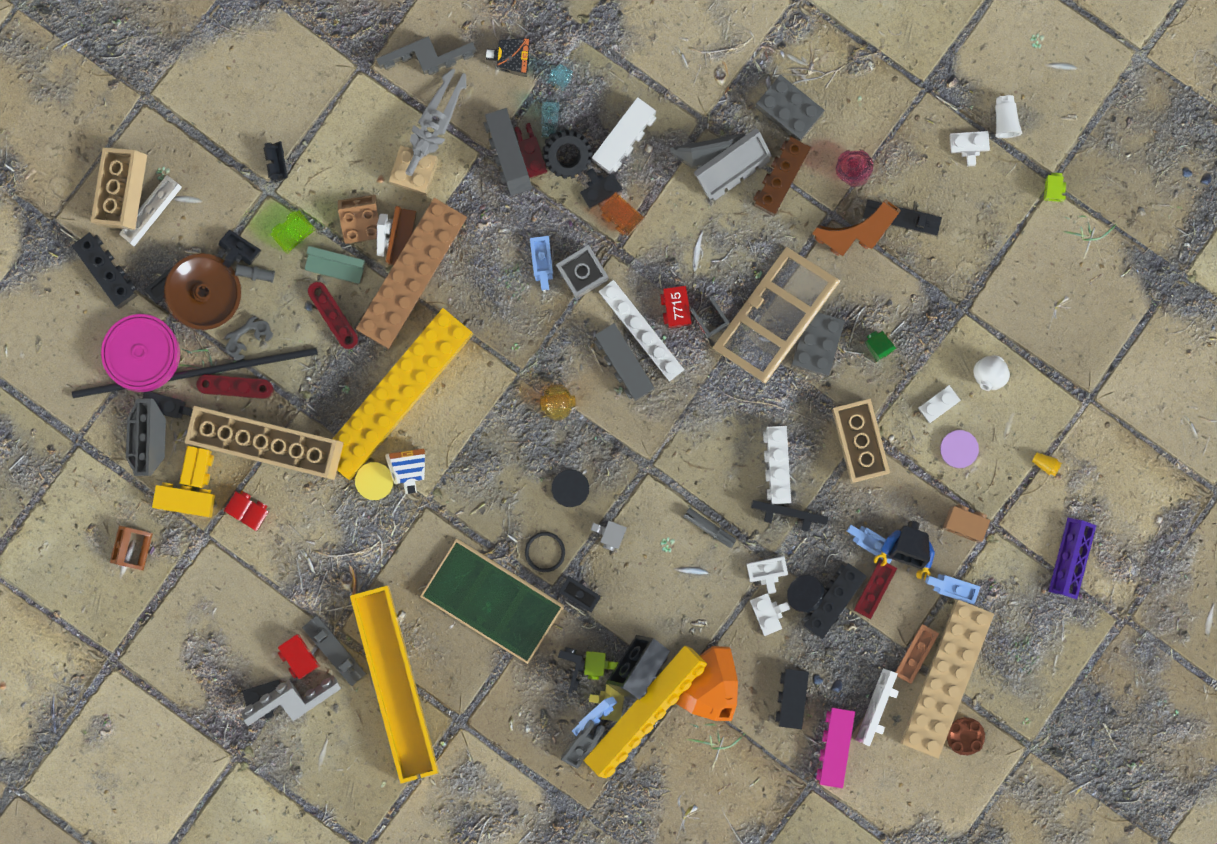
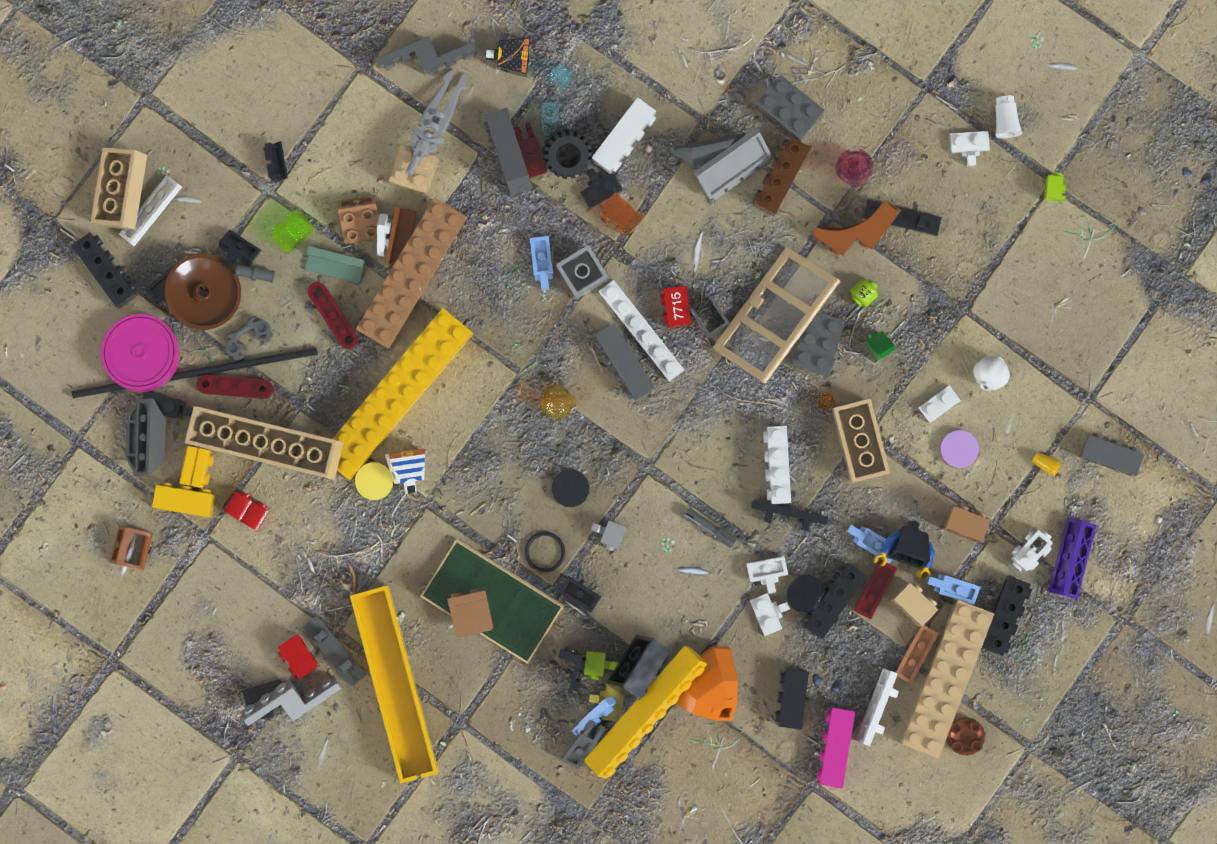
(470, 613): none -> medium nougat bracket
(825, 401): none -> clear orange plate
(864, 292): none -> lime head
(915, 604): none -> tan brick
(1006, 612): none -> black brick
(1027, 555): none -> white brick
(1112, 455): none -> dark grey brick

